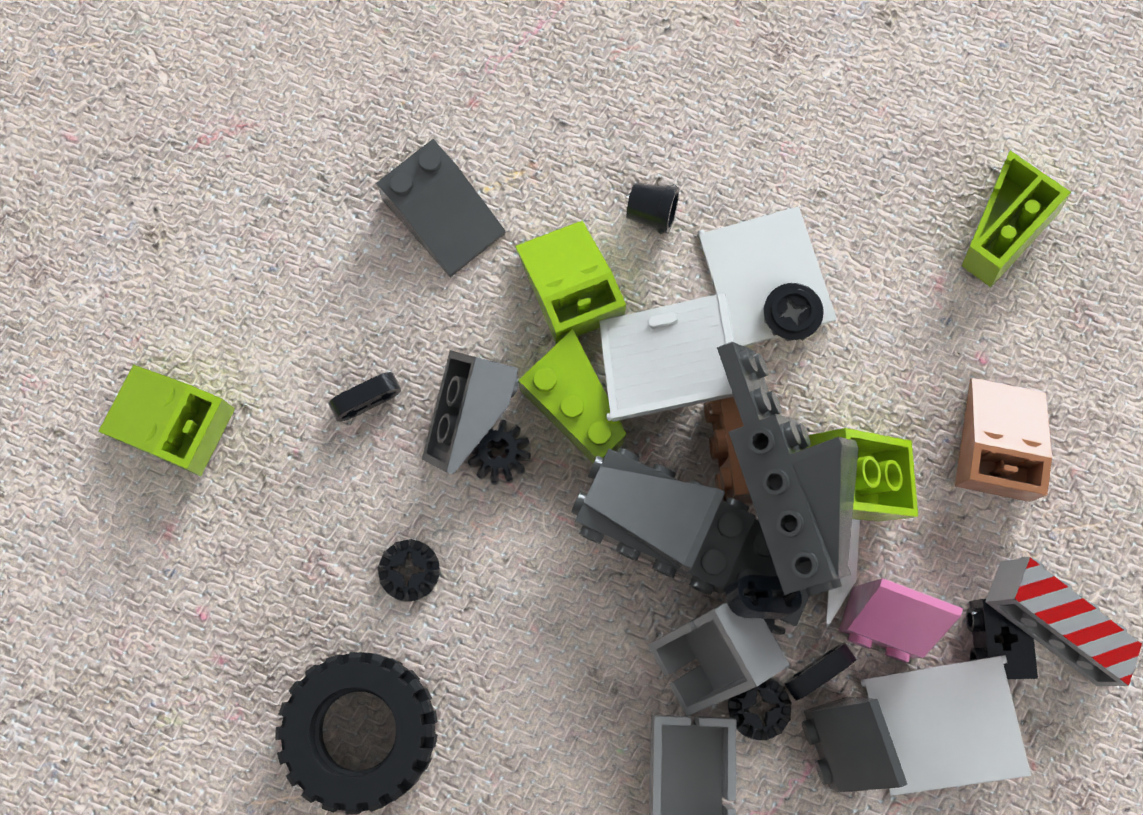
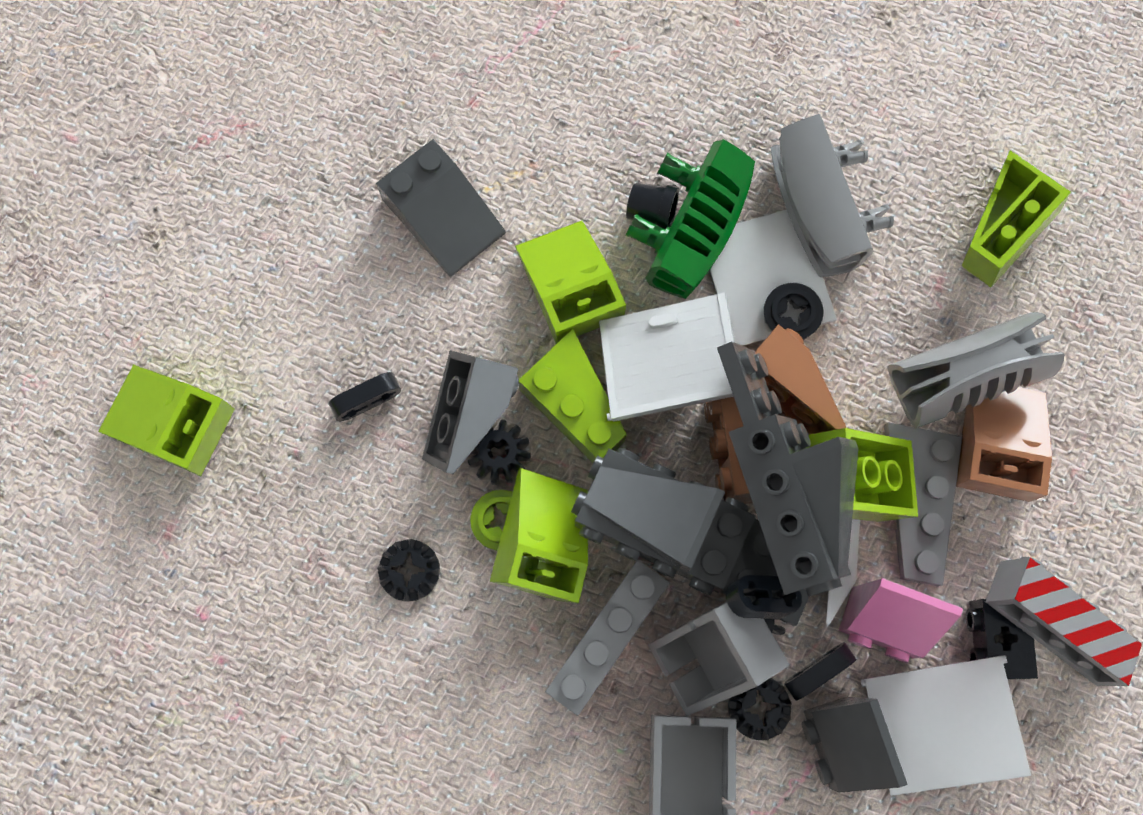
(303, 732): black tyre -> none
(483, 515): none -> lime gear
(540, 542): none -> lime slope
(607, 637): none -> light grey brick
(703, 222): none -> green piece
(798, 382): none -> nougat slope
(820, 198): none -> light grey piece
(925, 539): none -> light grey wing
(973, 369): none -> light grey piece

